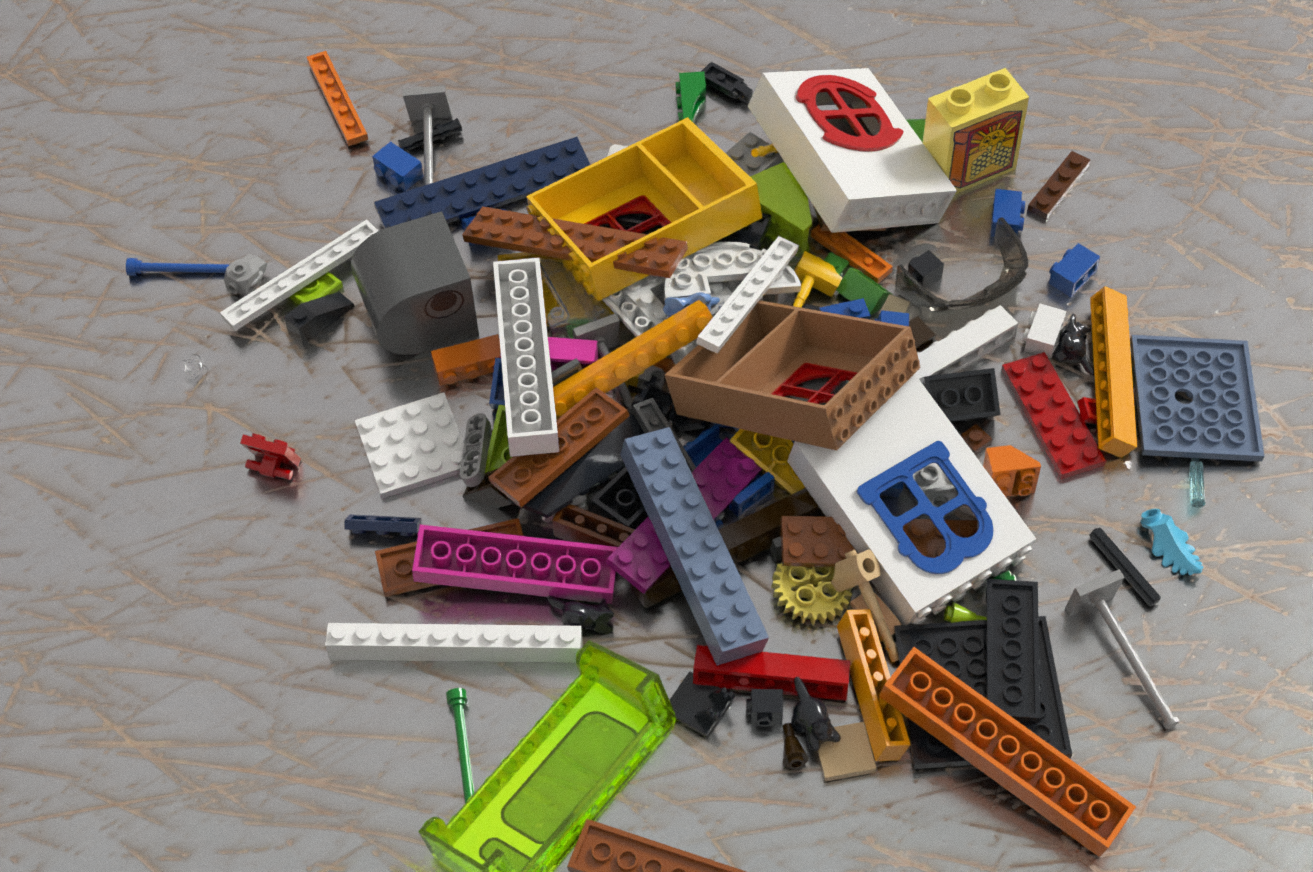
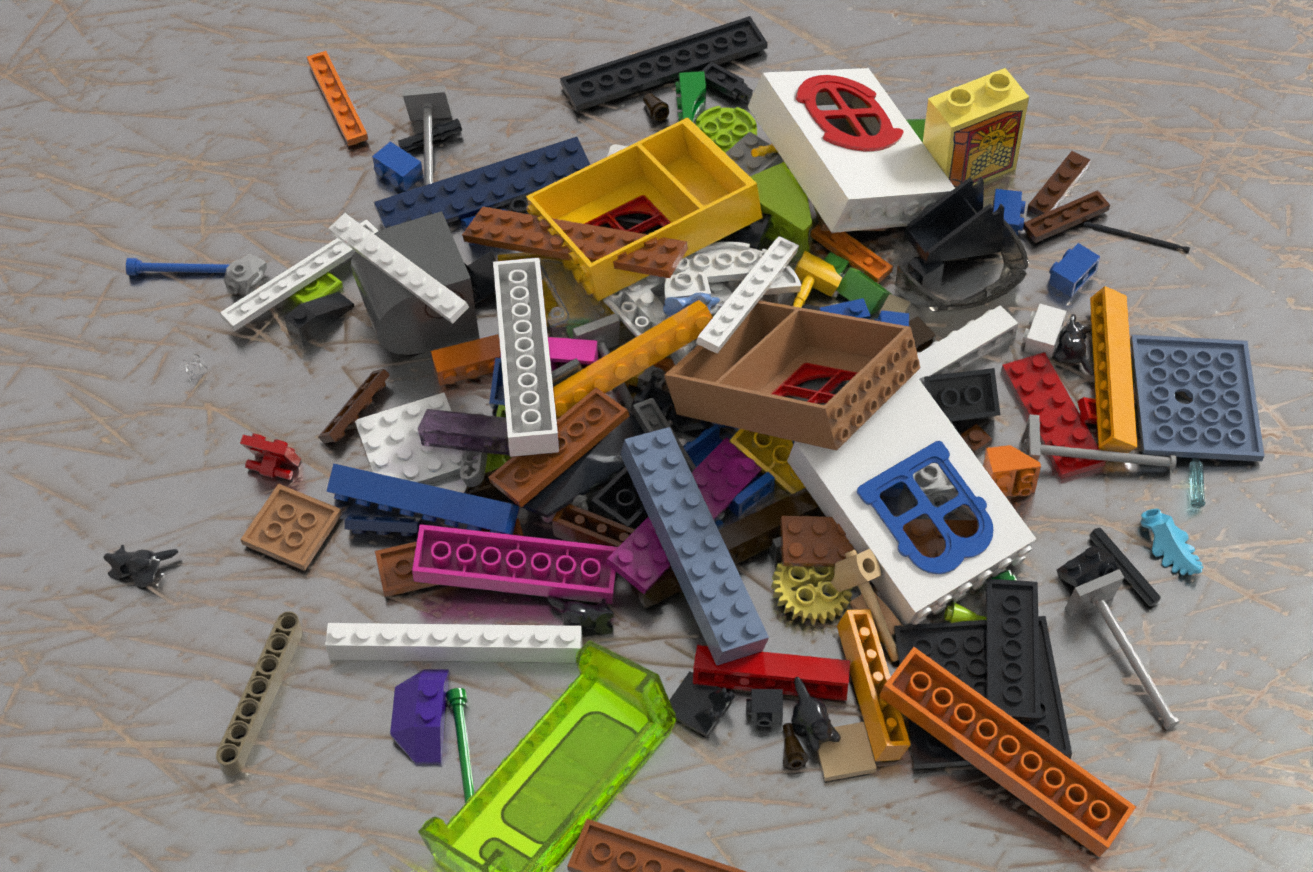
(139, 564): none -> black animal
(262, 702): none -> dark tan beam
(291, 526): none -> medium nougat plate
(360, 400): none -> reddish brown plate
(399, 268): none -> white plate
(421, 715): none -> dark purple wedge
(422, 499): none -> blue brick
(464, 432): none -> clear purple brick
(482, 276): none -> black hinge
(519, 205): none -> black plate
(657, 108): none -> dark brown cone
(662, 63): none -> black plate
(726, 125): none -> lime tile
(958, 226): none -> black ladder
(1031, 446): none -> light grey tile
(1066, 216): none -> reddish brown plate
(1087, 566): none -> black bracket
(1161, 242): none -> black piece

